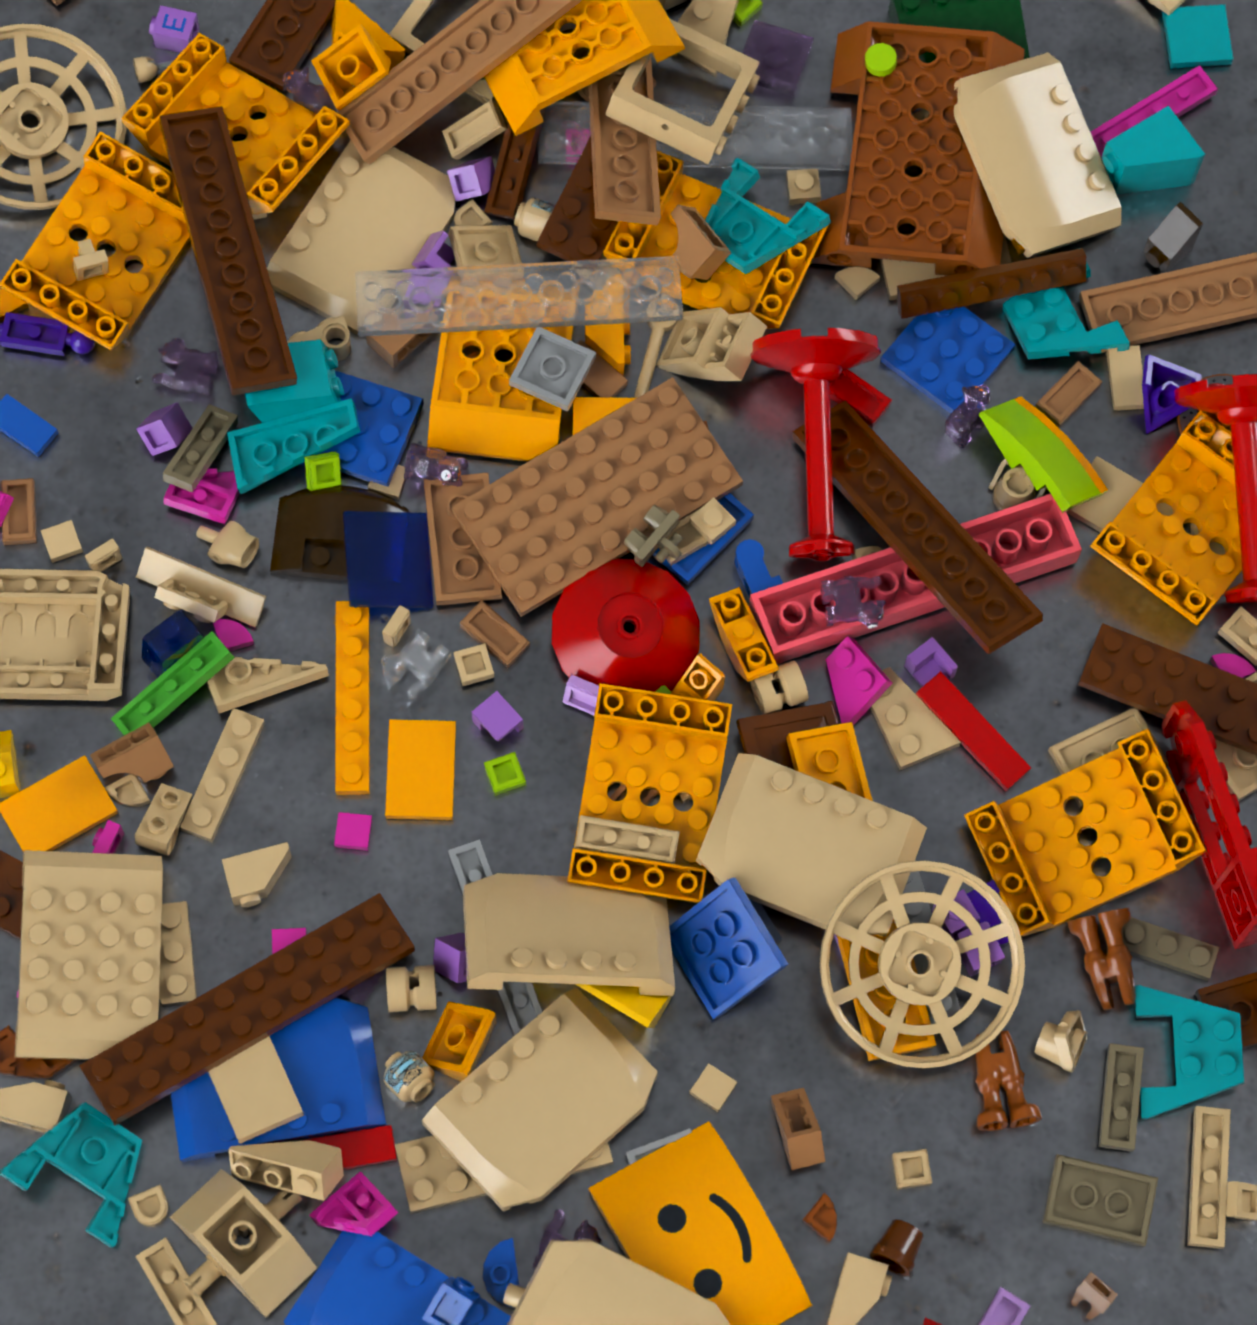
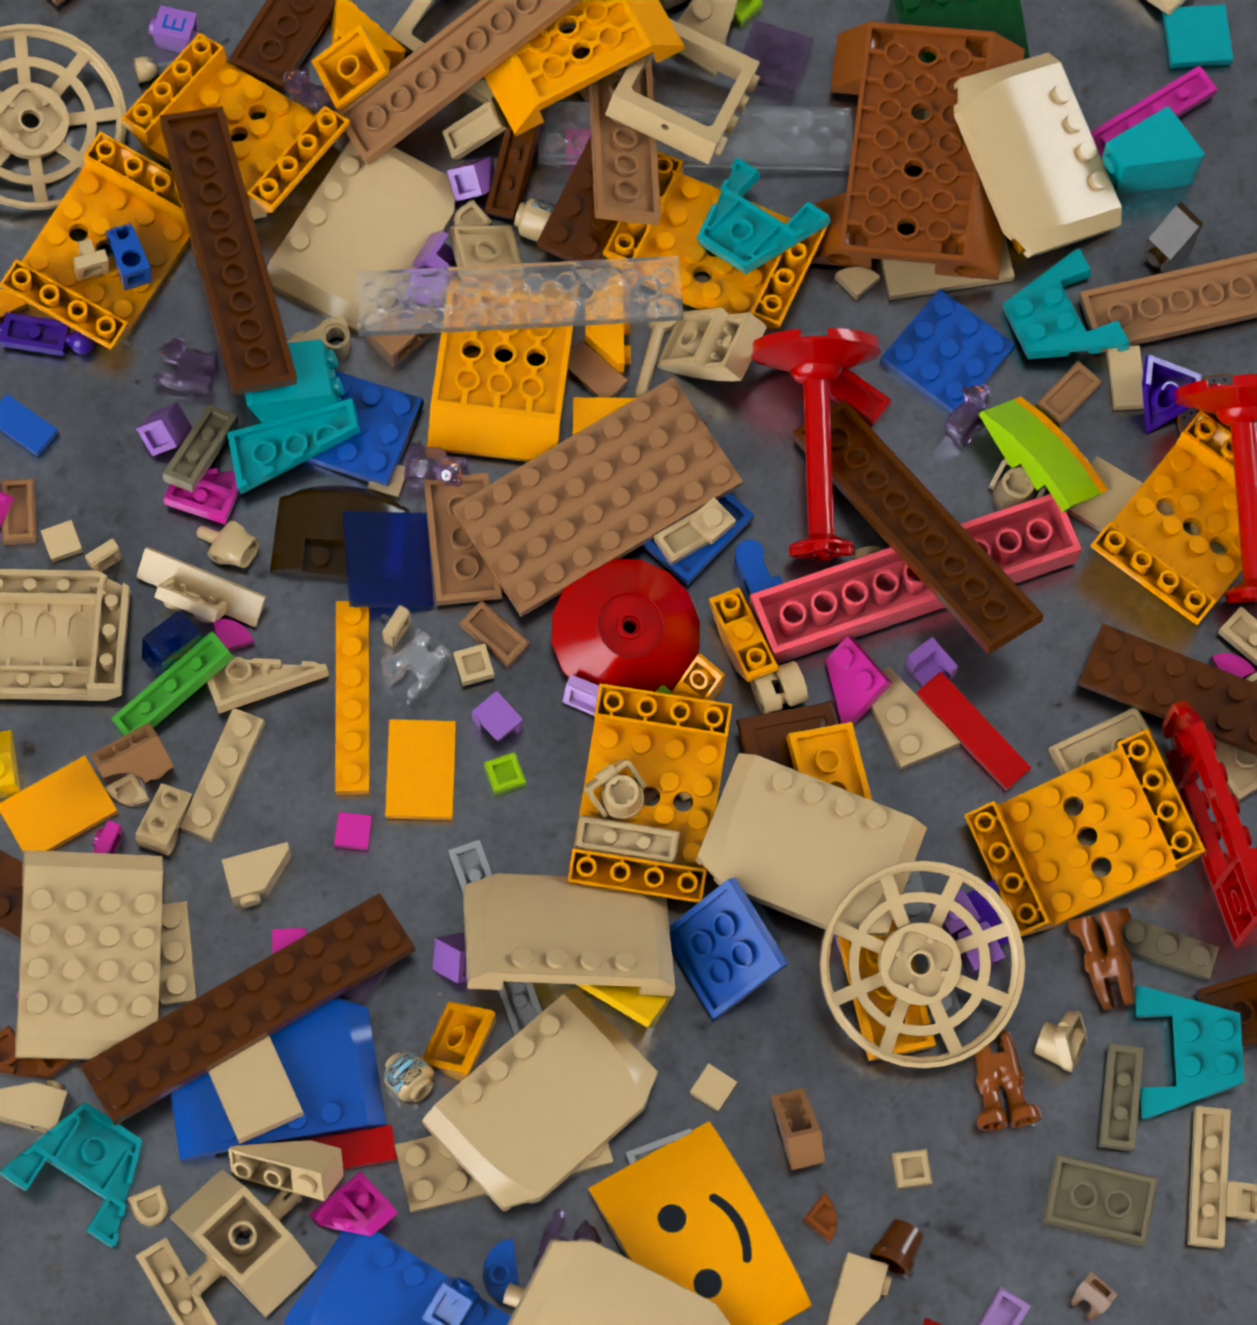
(128, 256): none -> blue leg
(323, 471): lime tile -> none
(400, 995): tan wheel -> none
(552, 368): light grey plate -> none
(621, 795): none -> tan piece
(645, 547): dark tan hips -> none
(698, 245): medium nougat arch -> none
(803, 186): tan plate -> none
(847, 596): clear purple animal -> none
(880, 59): lime tile -> none
(991, 283): reddish brown plate -> none

